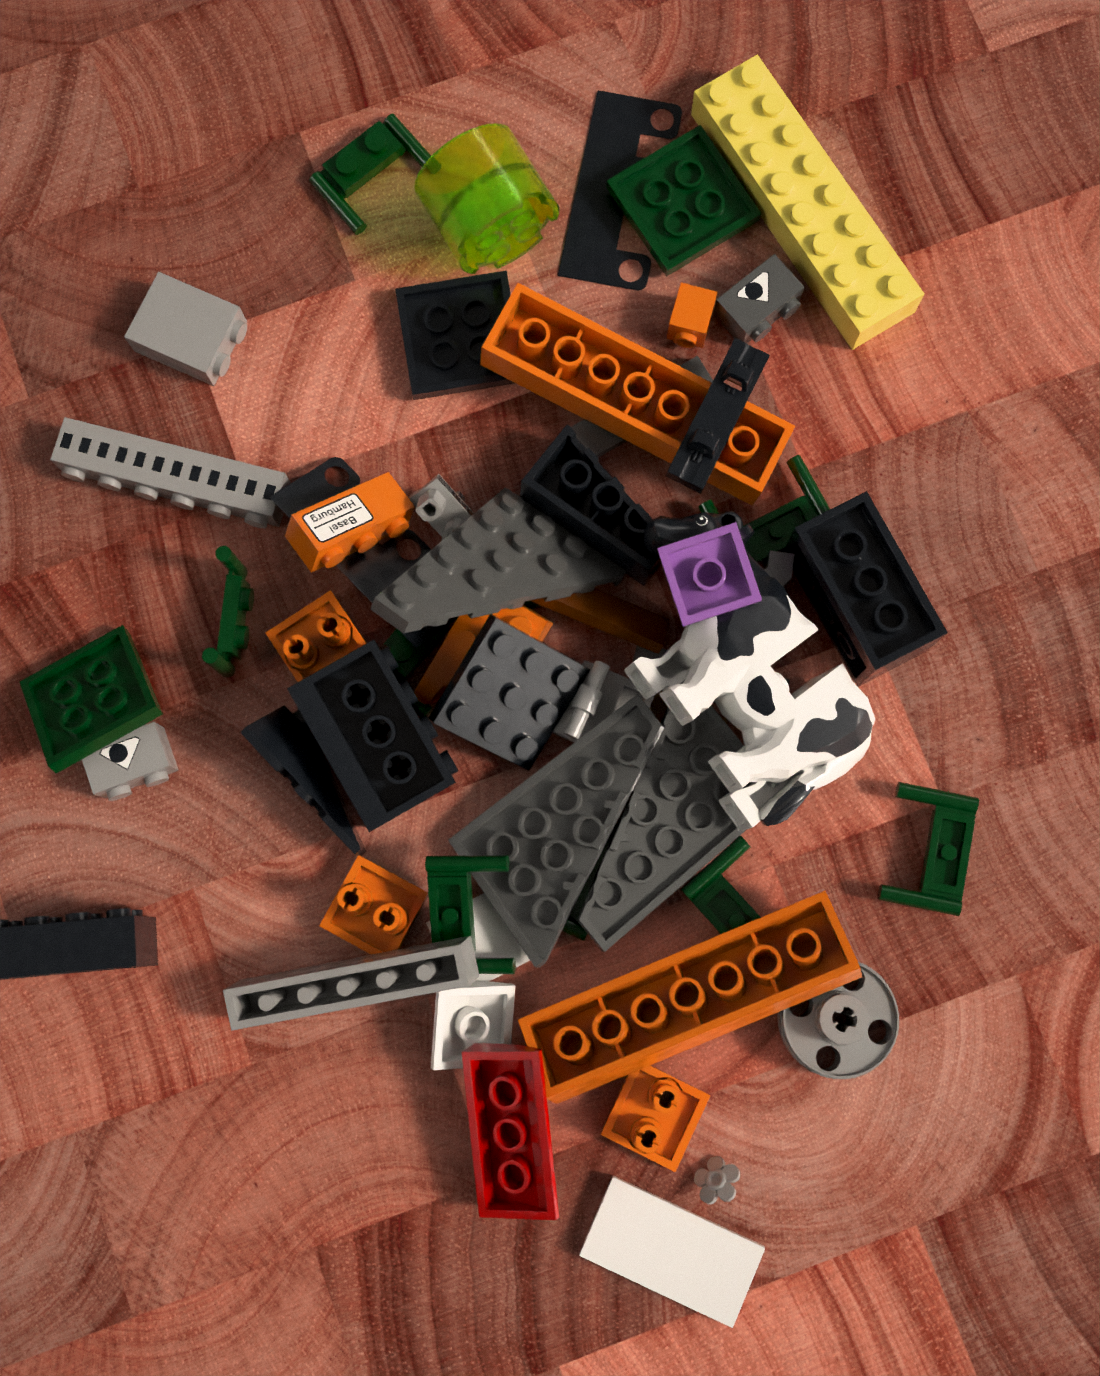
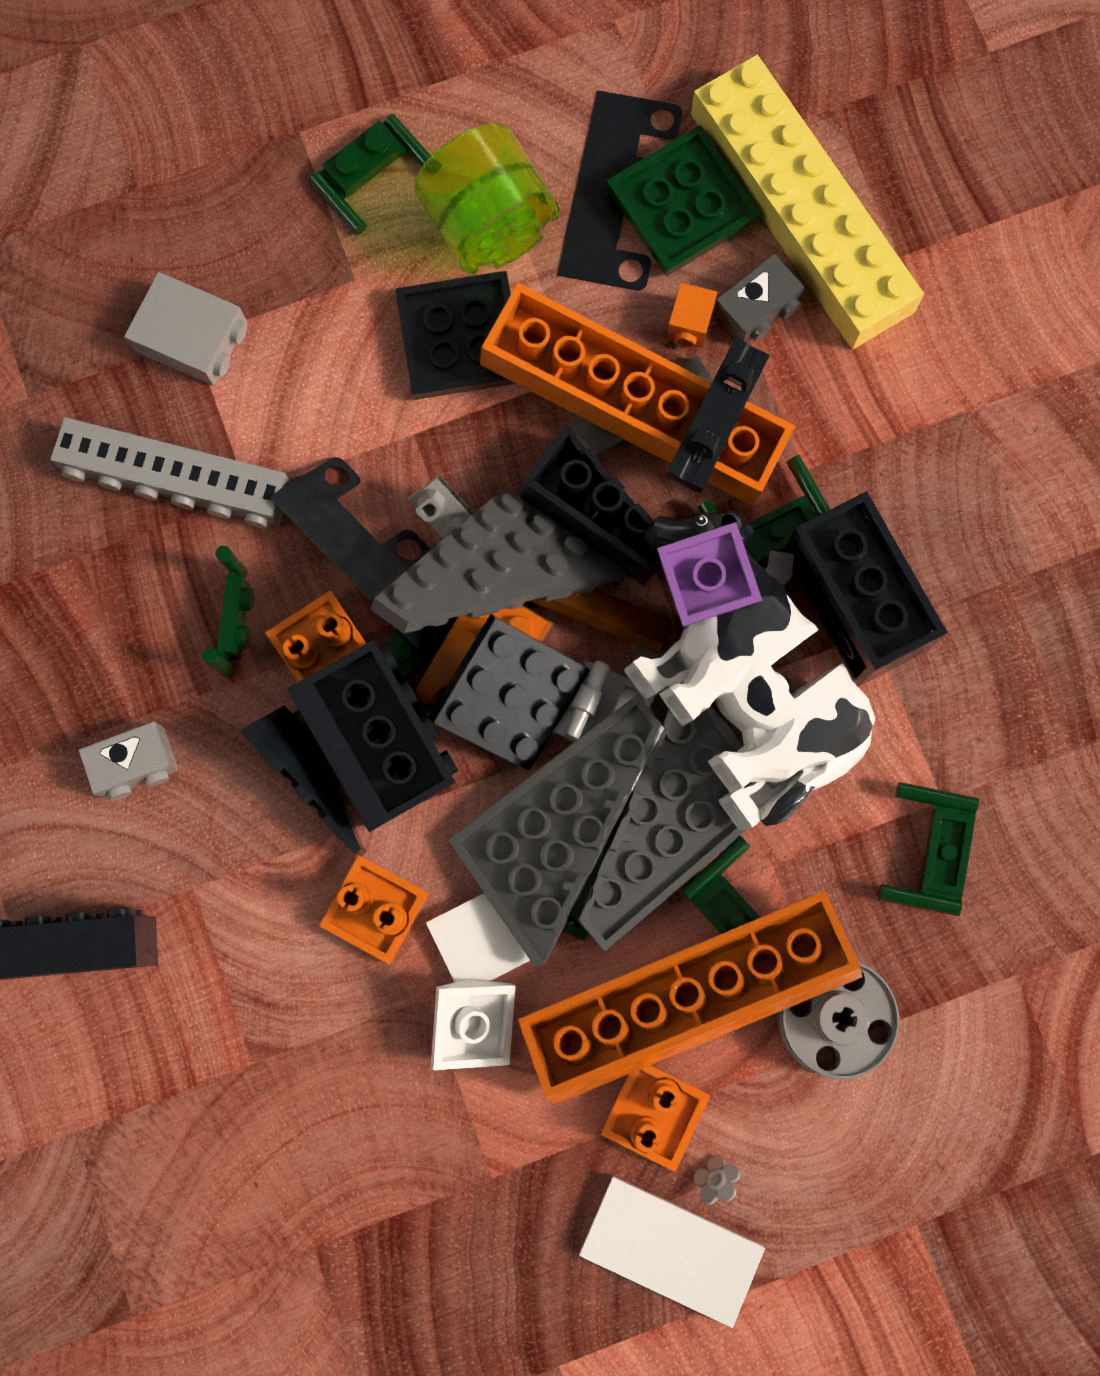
(90, 699): dark green plate -> none
(349, 522): orange brick -> none
(351, 983): light grey brick -> none
(453, 902): dark green plate -> none
(510, 1132): red slope -> none

